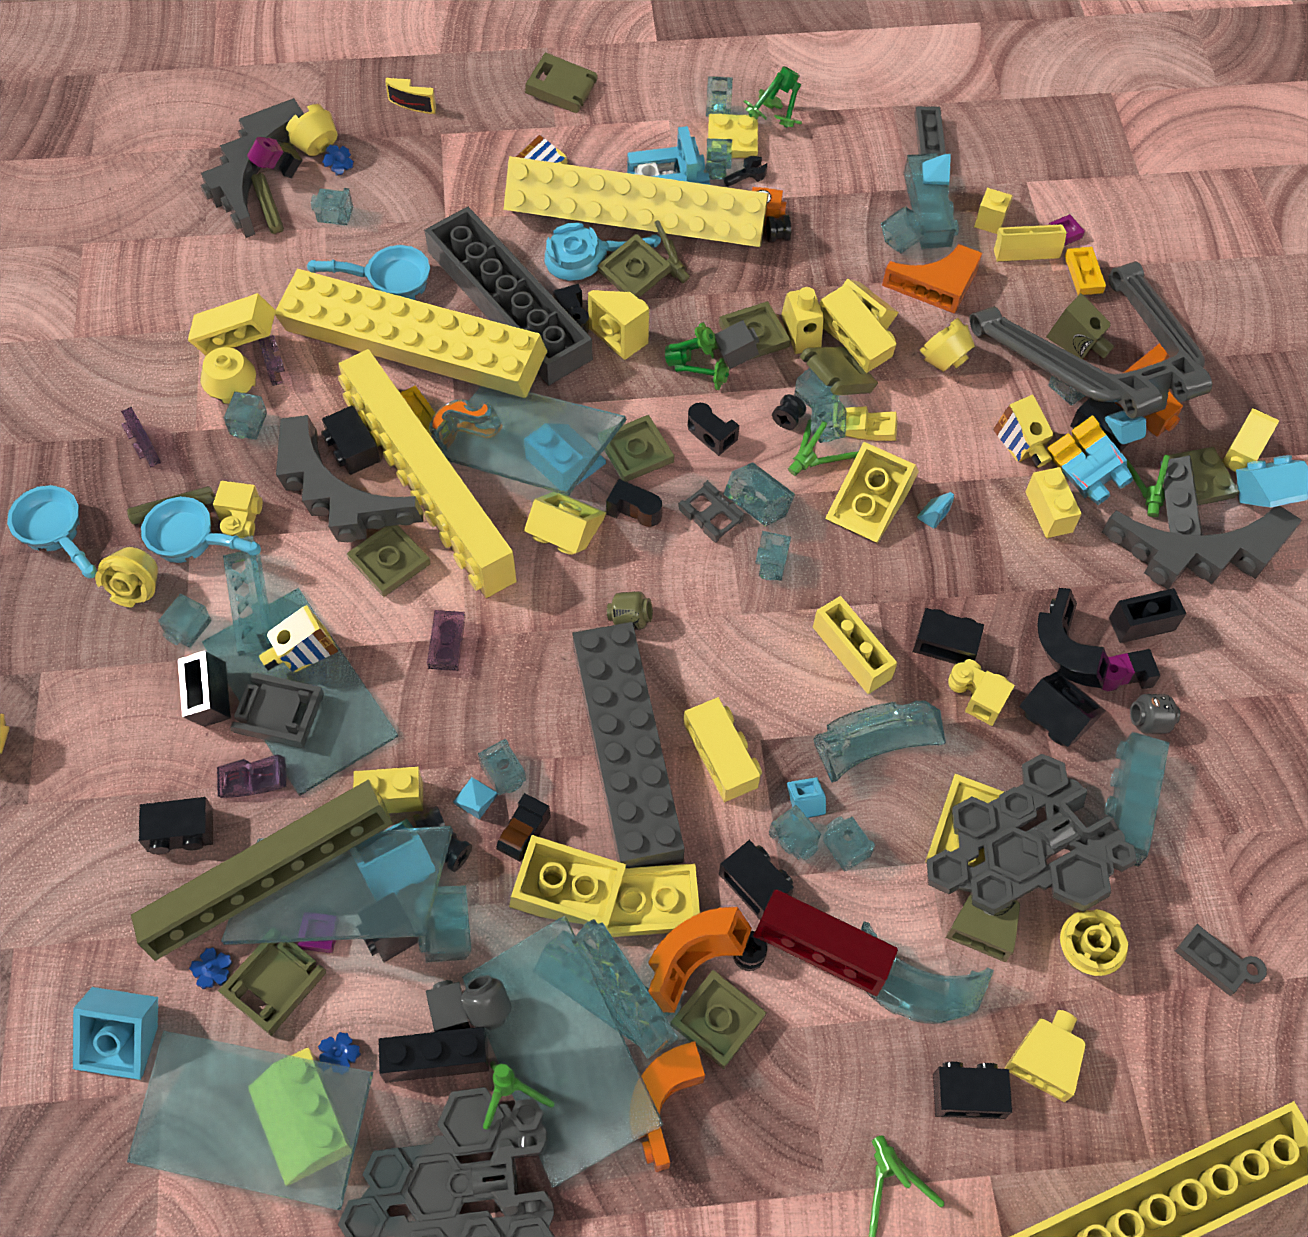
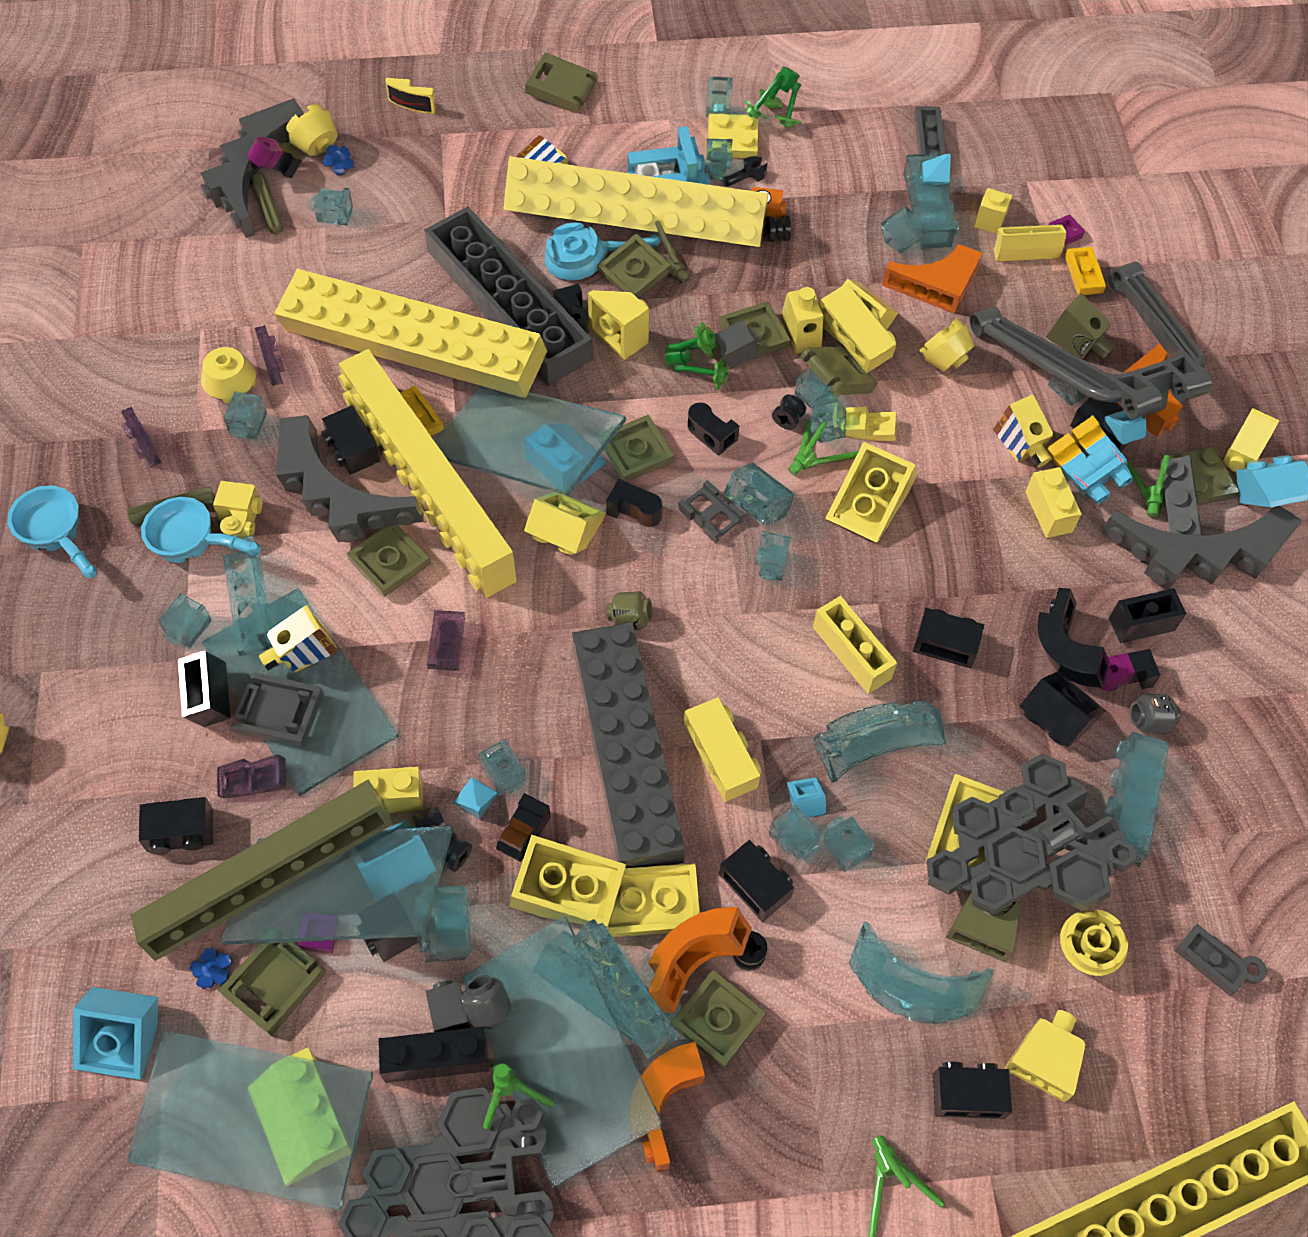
(128, 576): light yellow cone -> none
(232, 324): light yellow brick -> none
(339, 1051): blue plant -> none
(393, 270): medium azure piece -> none
(462, 416): clear light blue animal -> none
(826, 942): dark red panel -> none
(936, 510): medium azure slope -> none
(987, 689): light yellow brick -> none

